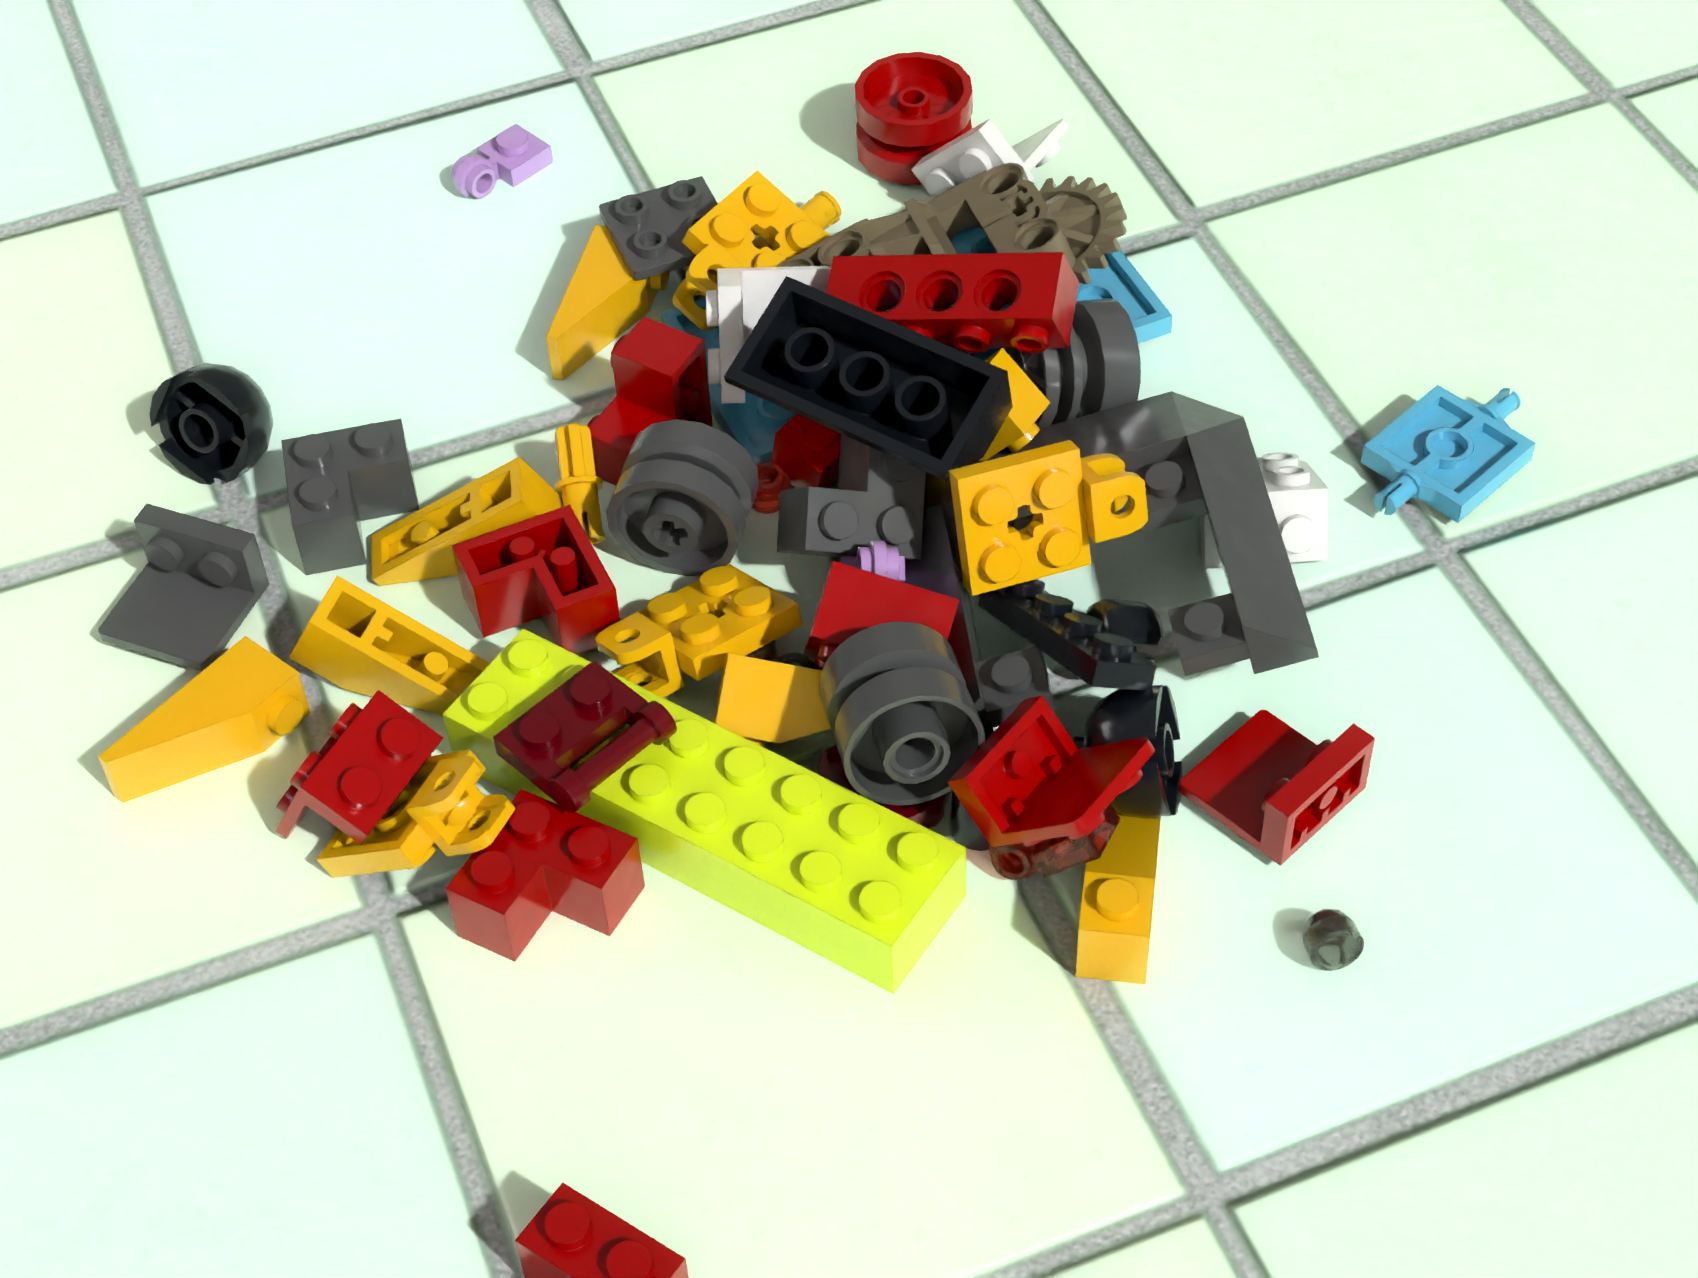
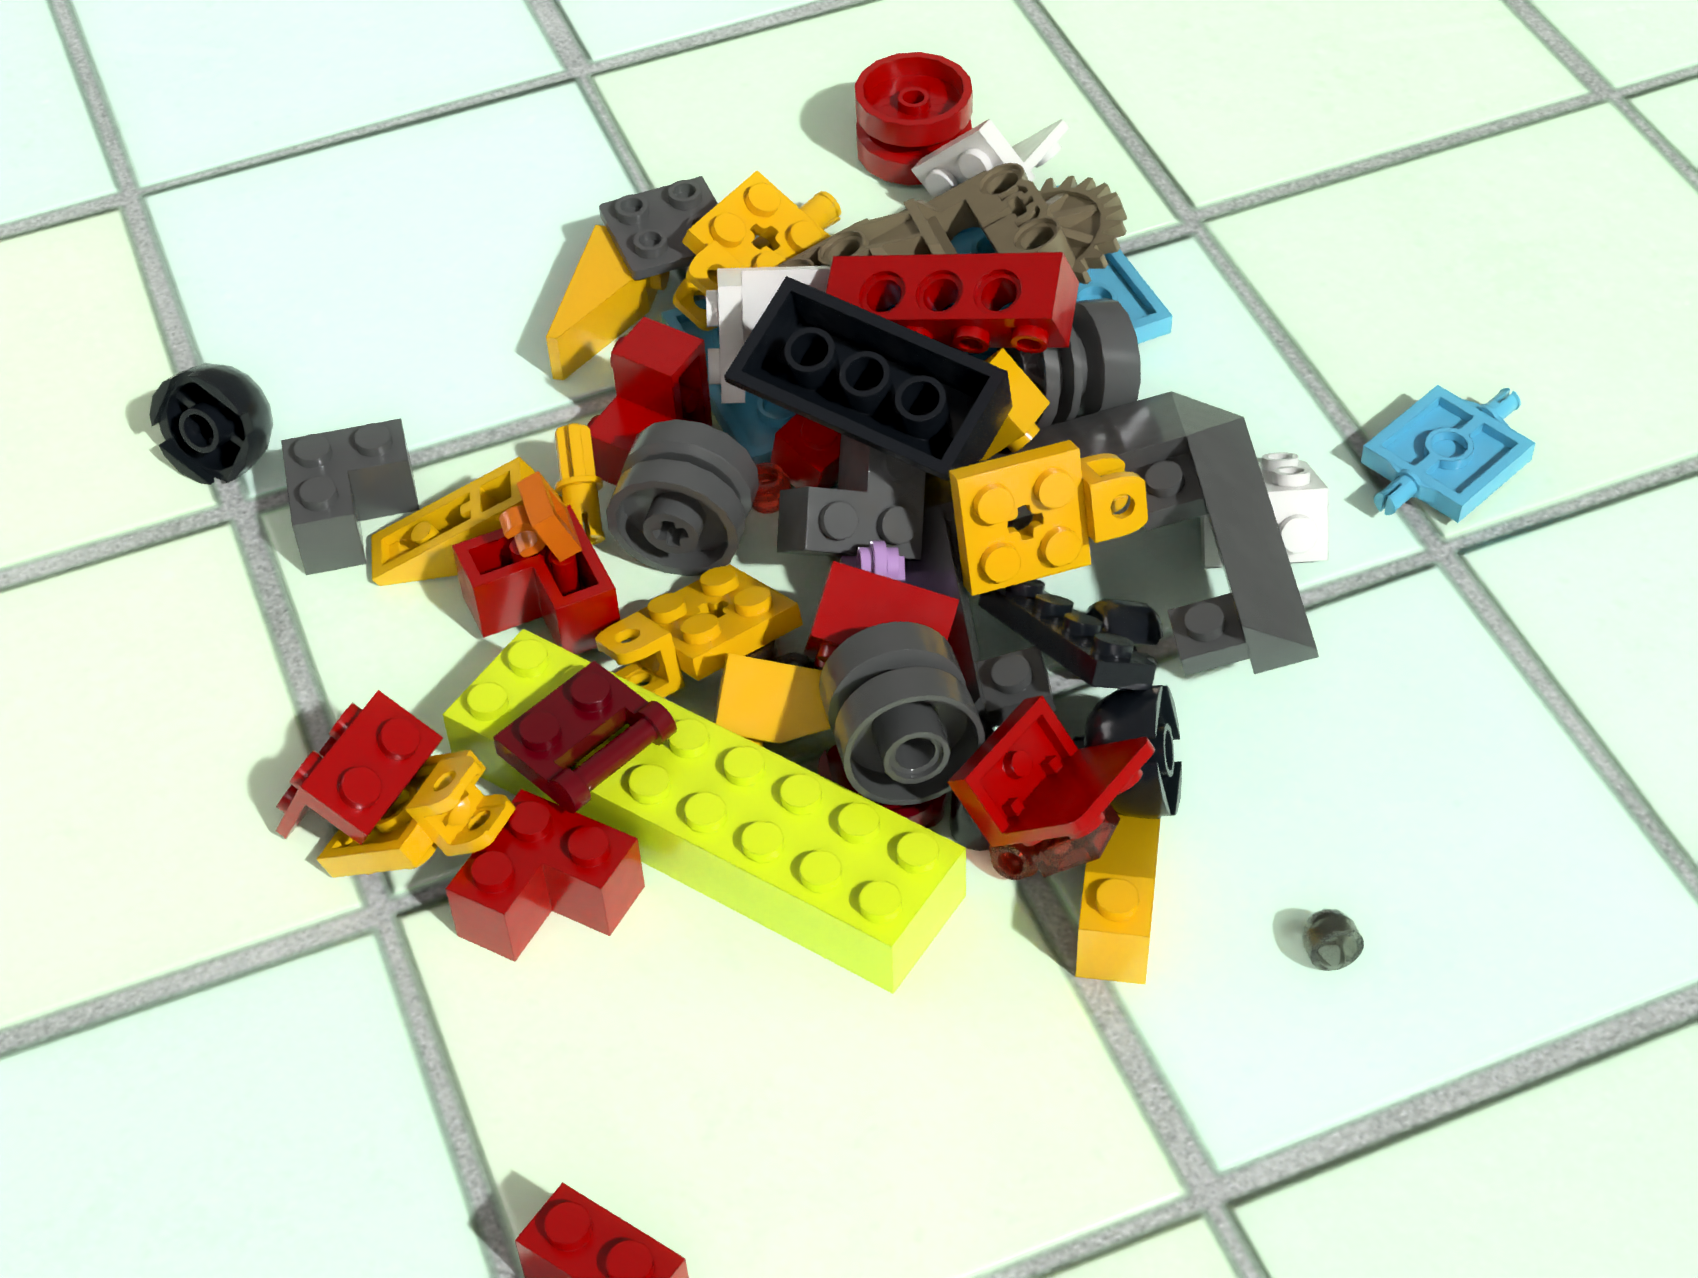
(190, 592): dark grey bracket -> none
(212, 721): yellow slope -> none
(376, 647): yellow slope -> none
(508, 156): lavender plate -> none
(540, 521): none -> orange tile
(1279, 784): red bracket -> none

